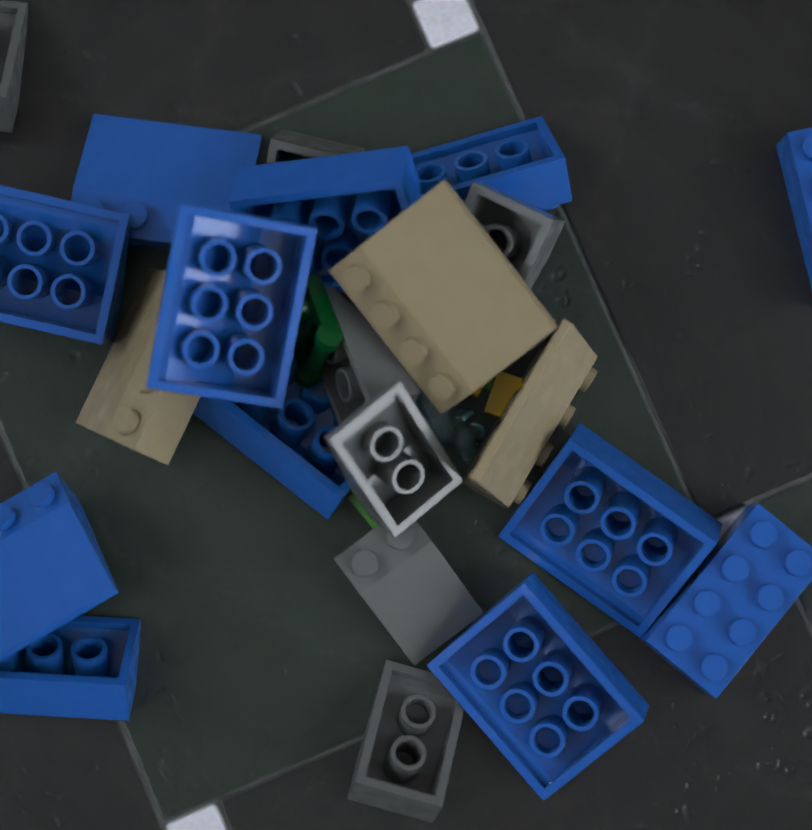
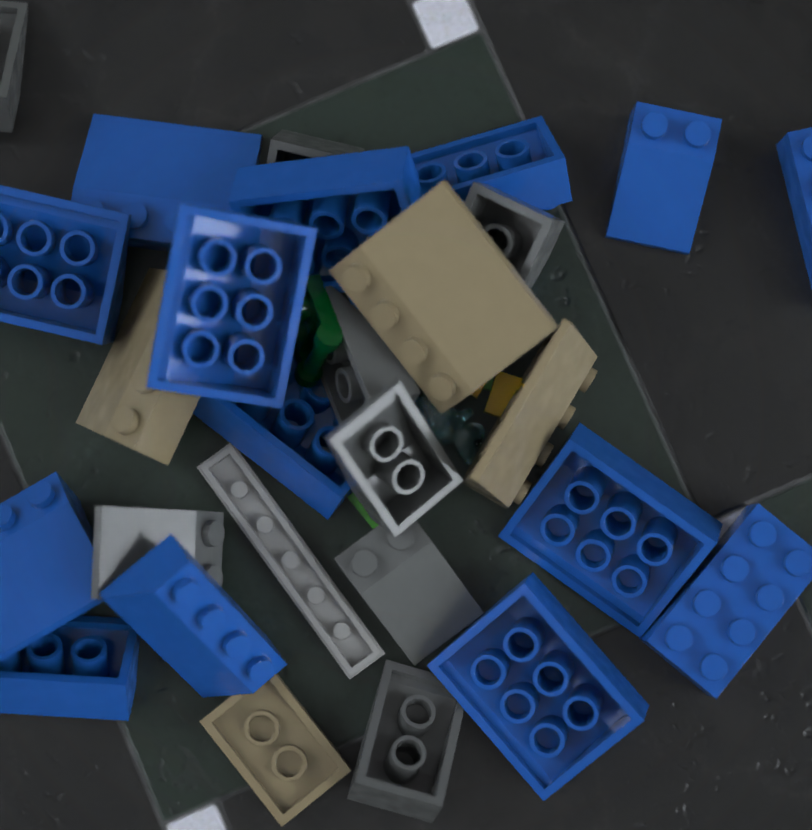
(129, 533): none -> slope
(193, 623): none -> blue slope
(276, 748): none -> dark tan plate
(291, 560): none -> light grey tile
(662, 177): none -> blue slope

